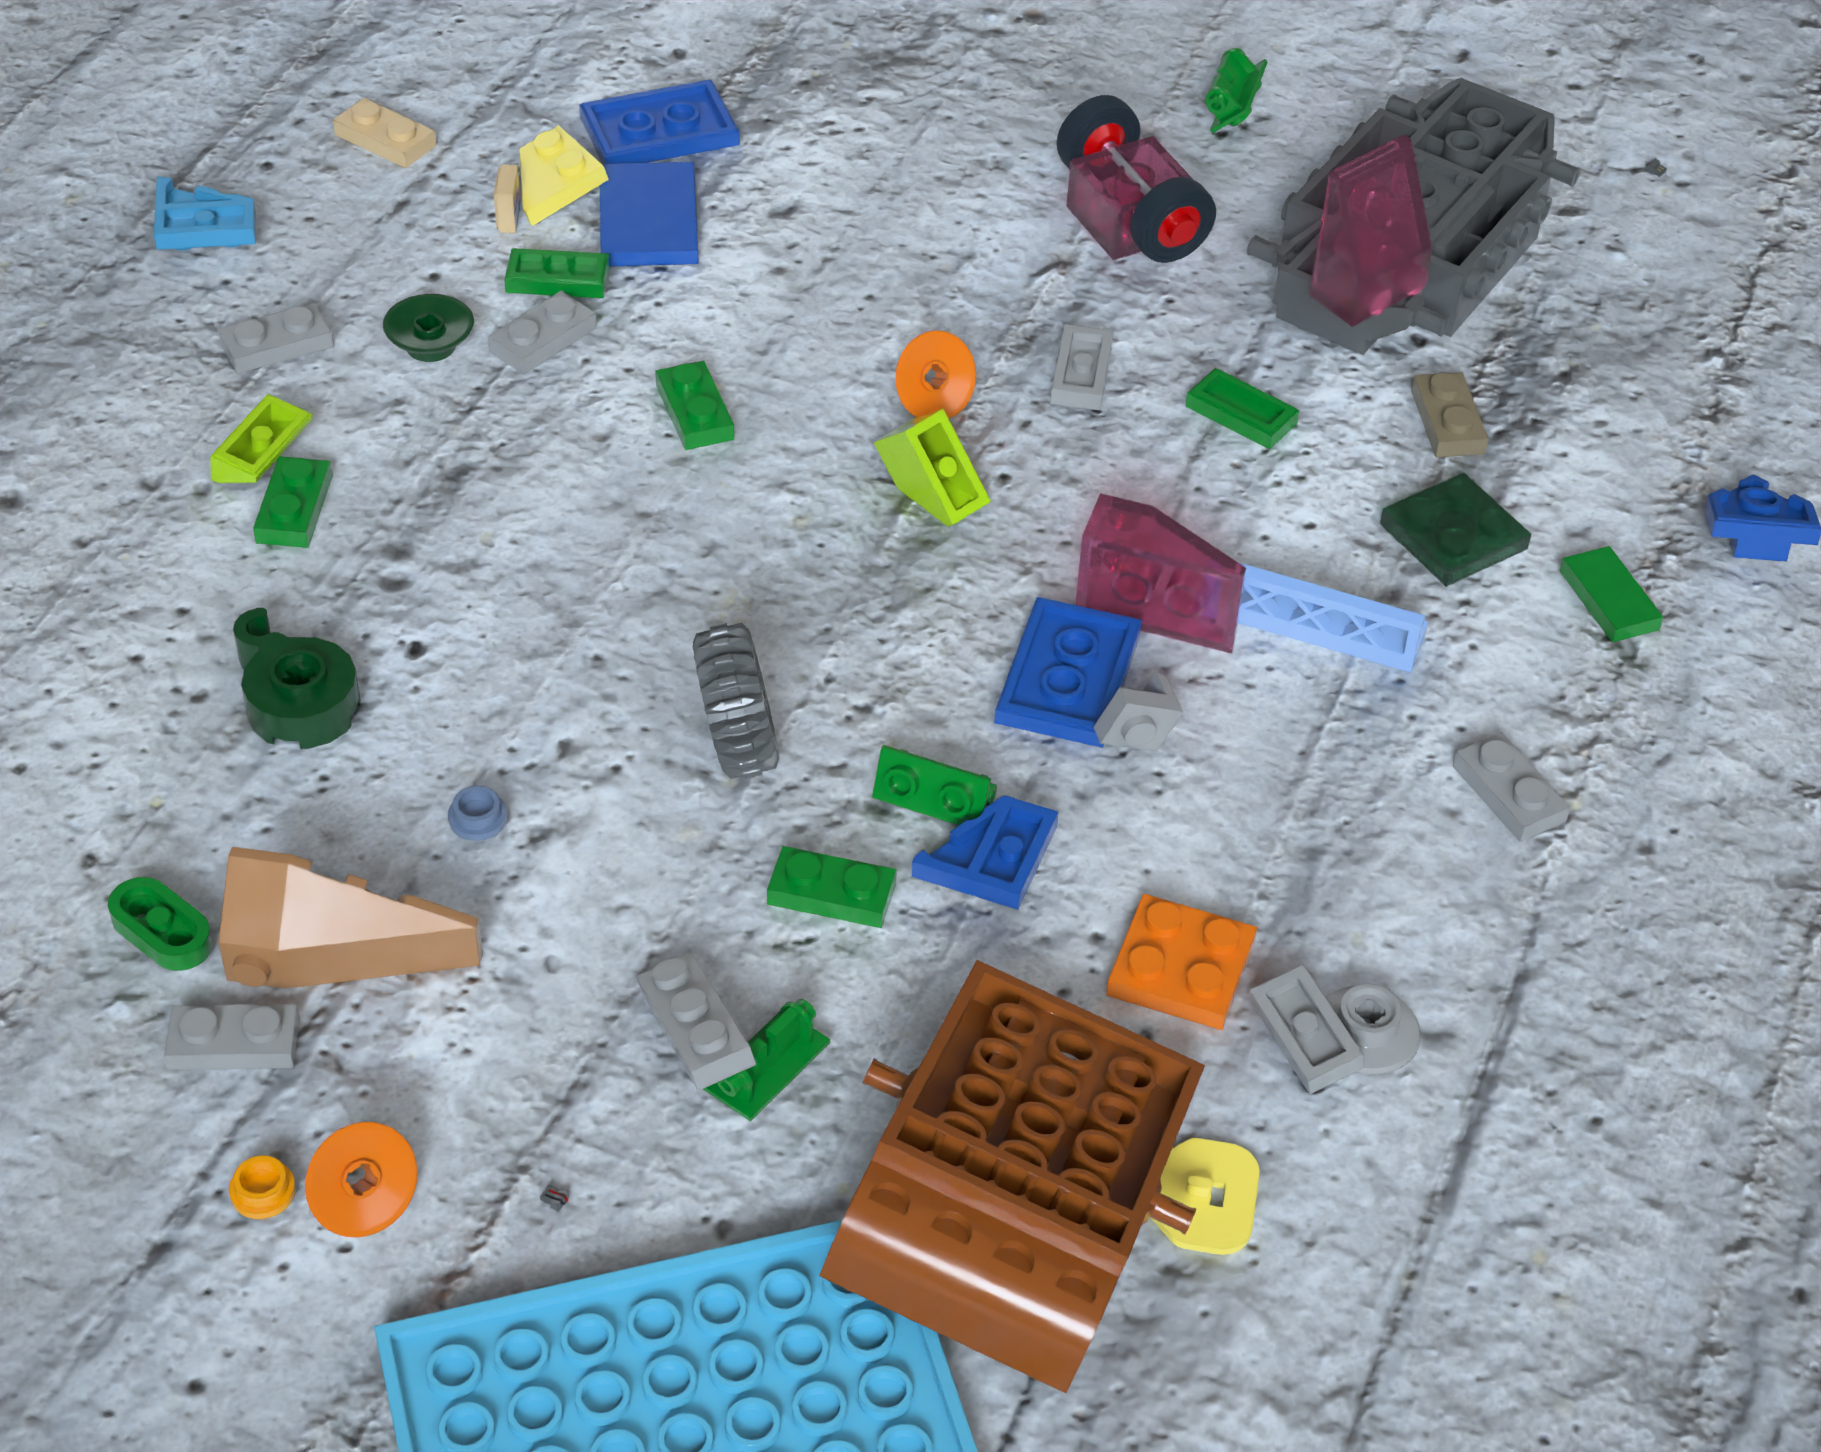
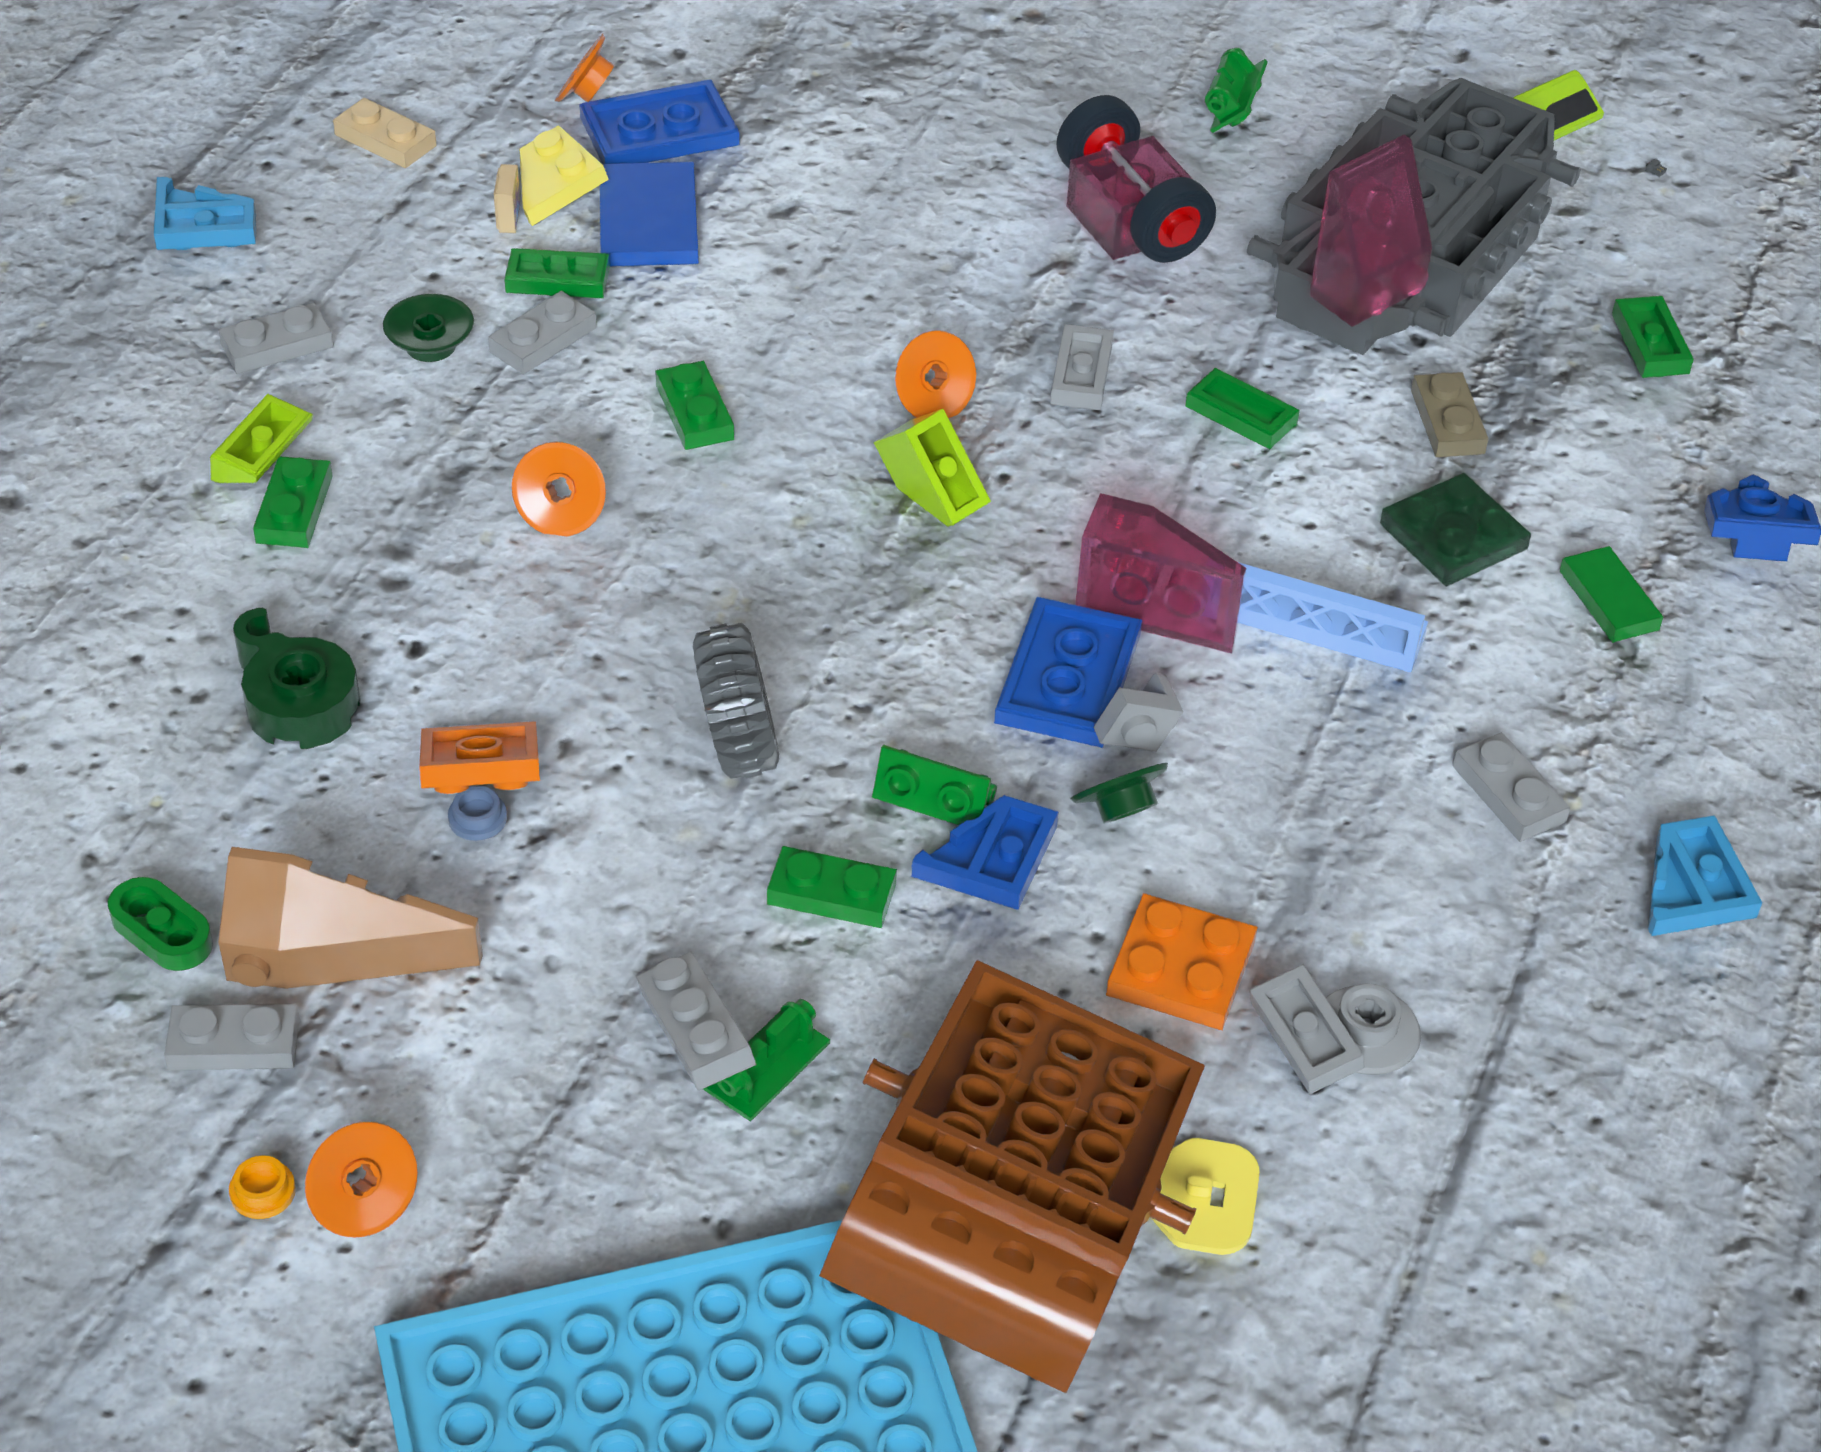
(478, 756): none -> orange plate
(538, 499): none -> orange piece
(555, 1197): dark grey piece -> none
(588, 74): none -> orange piece
(1123, 794): none -> dark green piece
(1568, 100): none -> lime slope
(1652, 336): none -> green plate
(1698, 879): none -> dark azure wing

